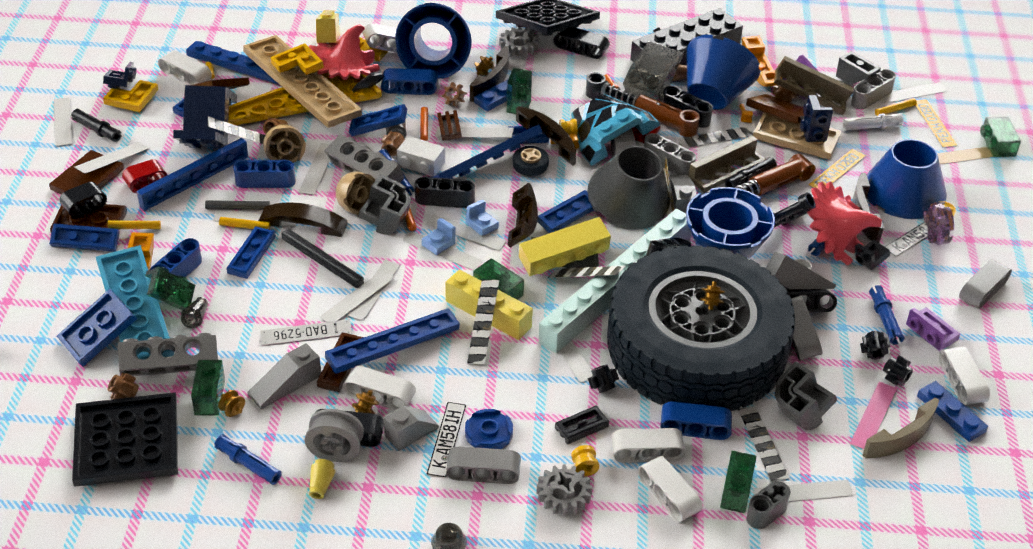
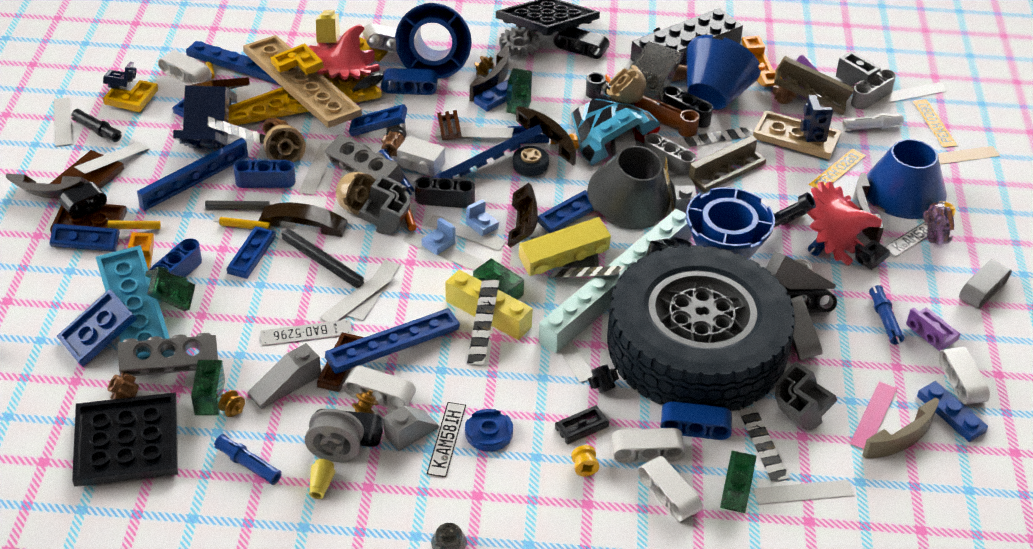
(42, 189): none -> slope
(143, 174): red beam -> none
(194, 314): clear smoke cone -> none
(424, 124): orange piece -> none
(451, 90): medium nougat gear -> none
(483, 465): light grey beam -> none
(564, 489): light grey gear -> none
(569, 126): yellow wheel -> none
(627, 86): none -> tan cylinder
(712, 295): pearl gold wheel -> none
(736, 180): black pin -> none
(746, 115): light orange hand -> none
(768, 505): dark grey beam -> none
(777, 107): reddish brown tile -> none
(795, 169): dark orange piece -> none
(875, 345): black gear -> none
(896, 107): yellow piece -> none
(897, 370): black gear -> none
(1000, 136): clear green brick -> none

